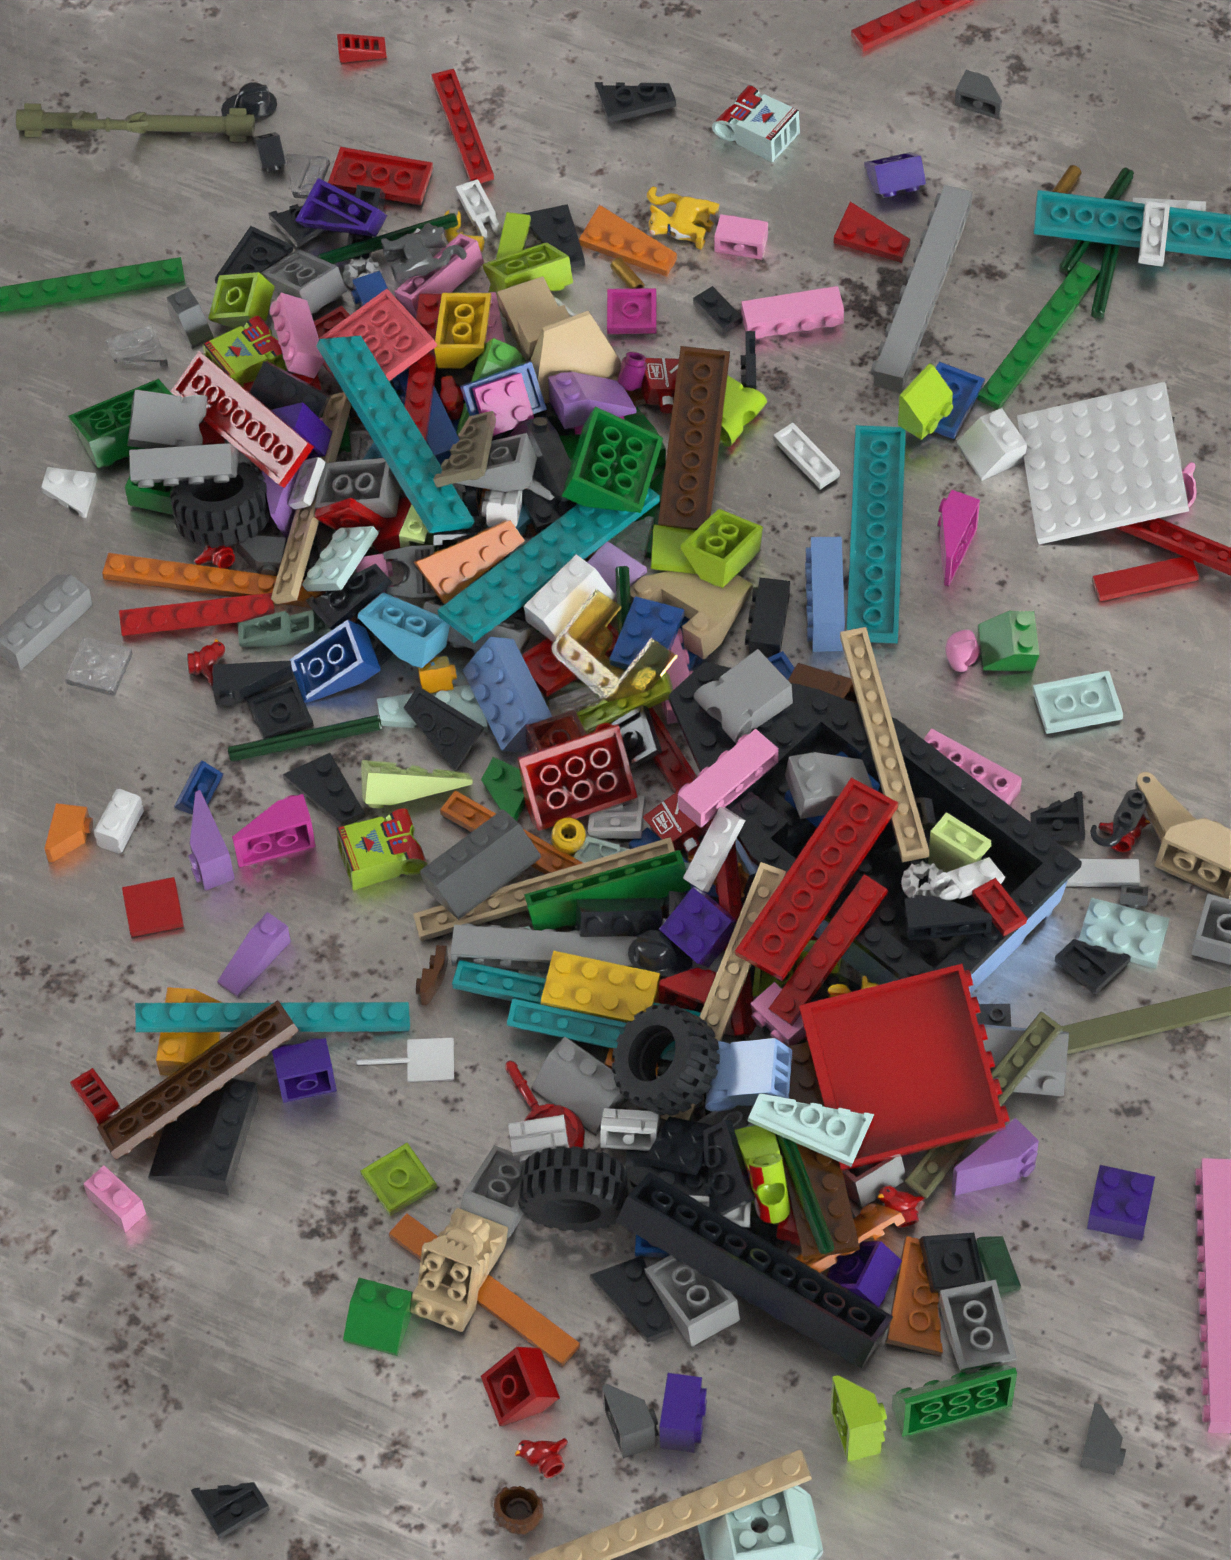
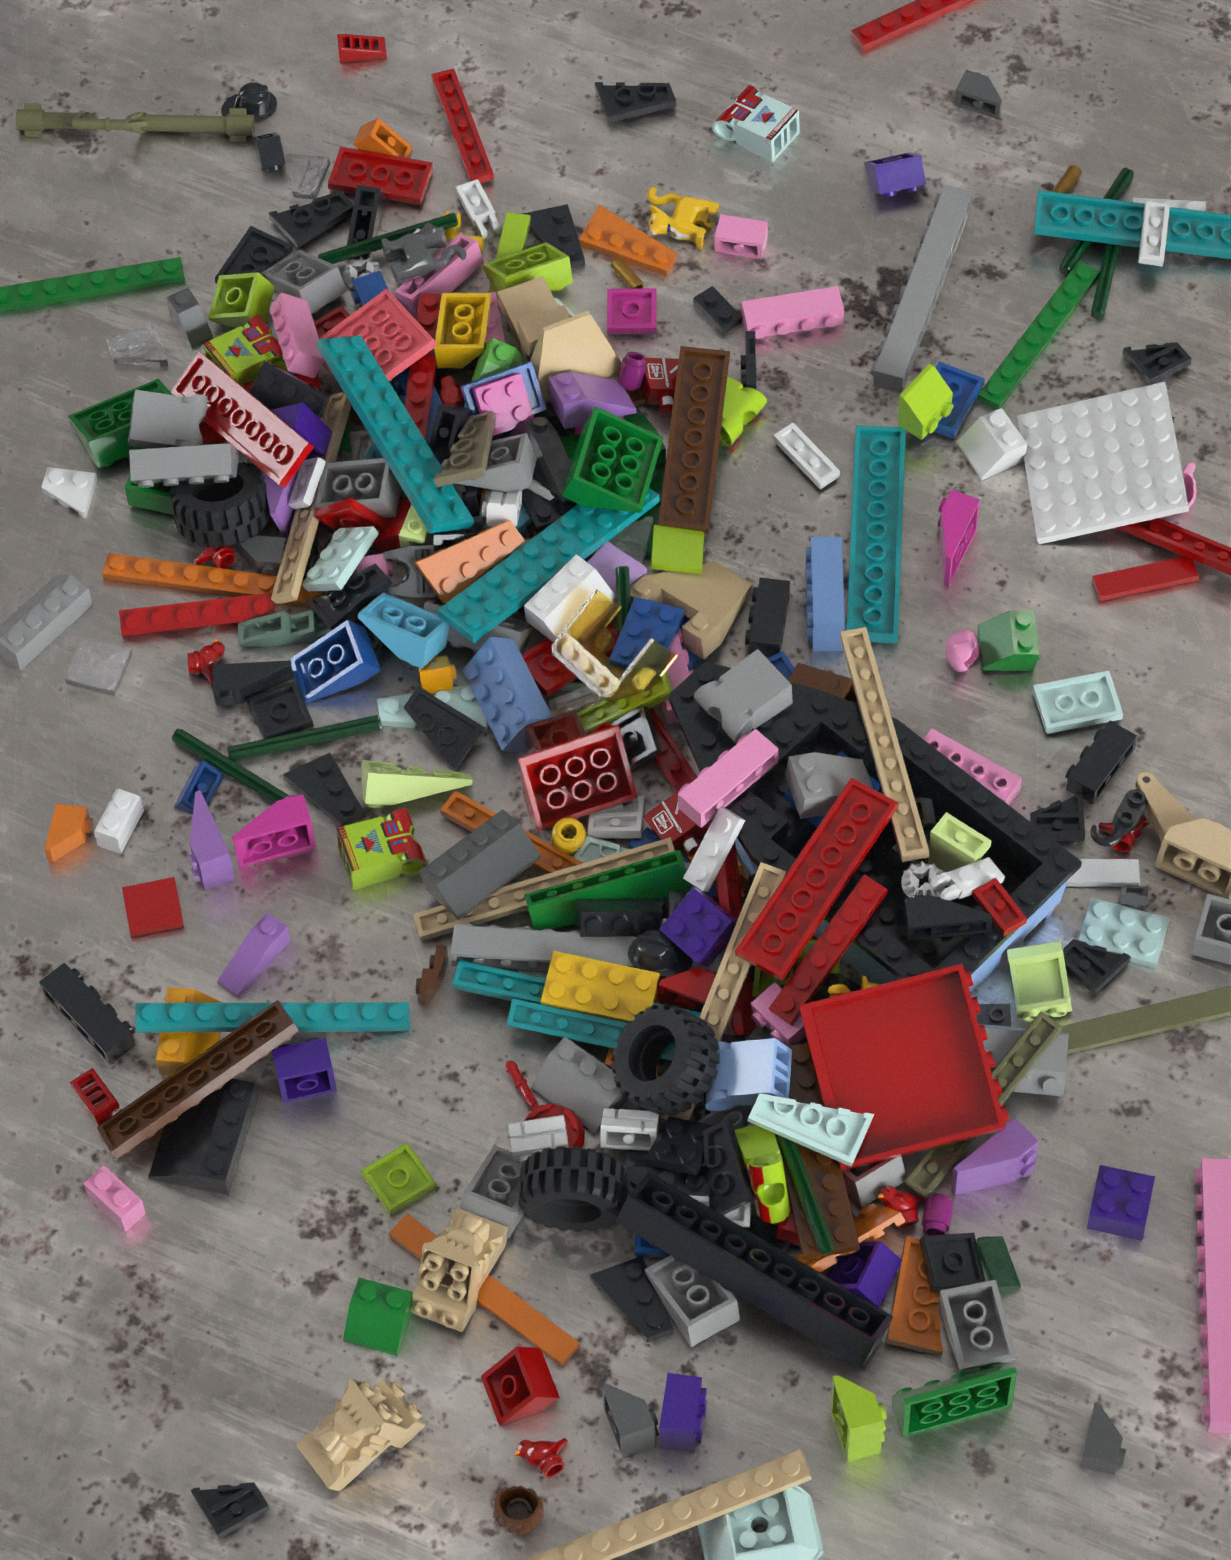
(88, 1013): none -> black brick
(228, 766): none -> dark green axle
(339, 211): dark purple wedge -> none
(360, 1431): none -> tan brick
(381, 139): none -> orange slope
(425, 1060): white piece -> none
(446, 428): none -> black slope
(505, 786): green wing -> none
(722, 547): lime slope -> none
(870, 235): red wing -> none
(937, 1214): none -> magenta brick
(1039, 980): none -> yellowish green panel
(1100, 761): none -> black brick
(1157, 361): none -> black wing

